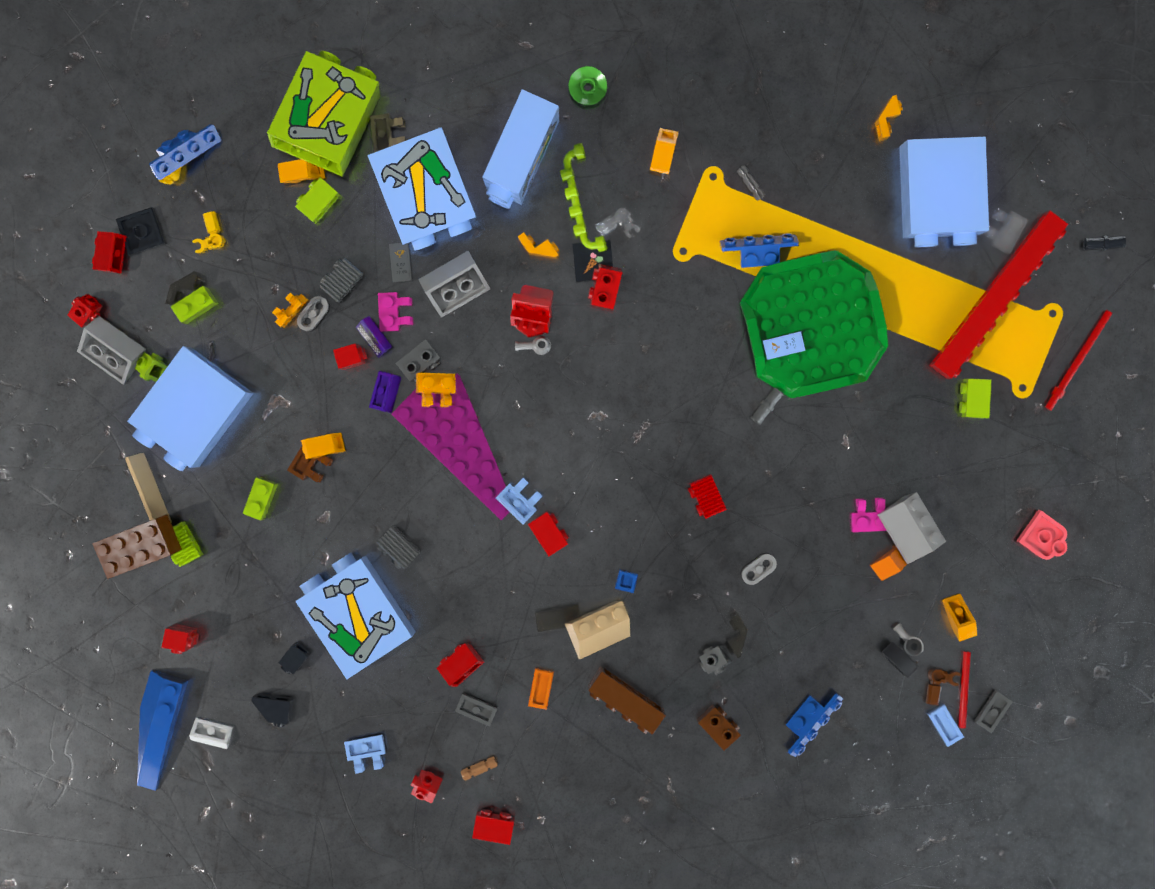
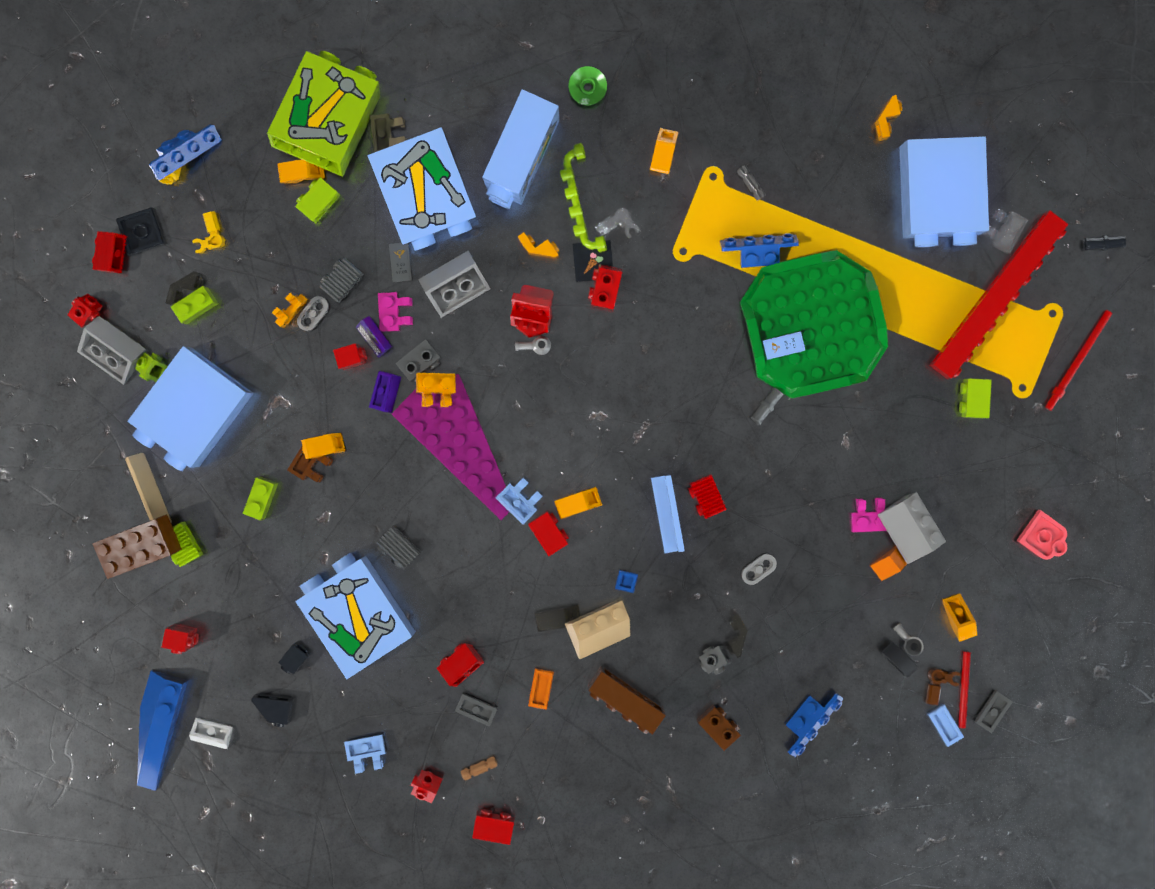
(578, 503): none -> light orange slope
(667, 514): none -> light blue fence

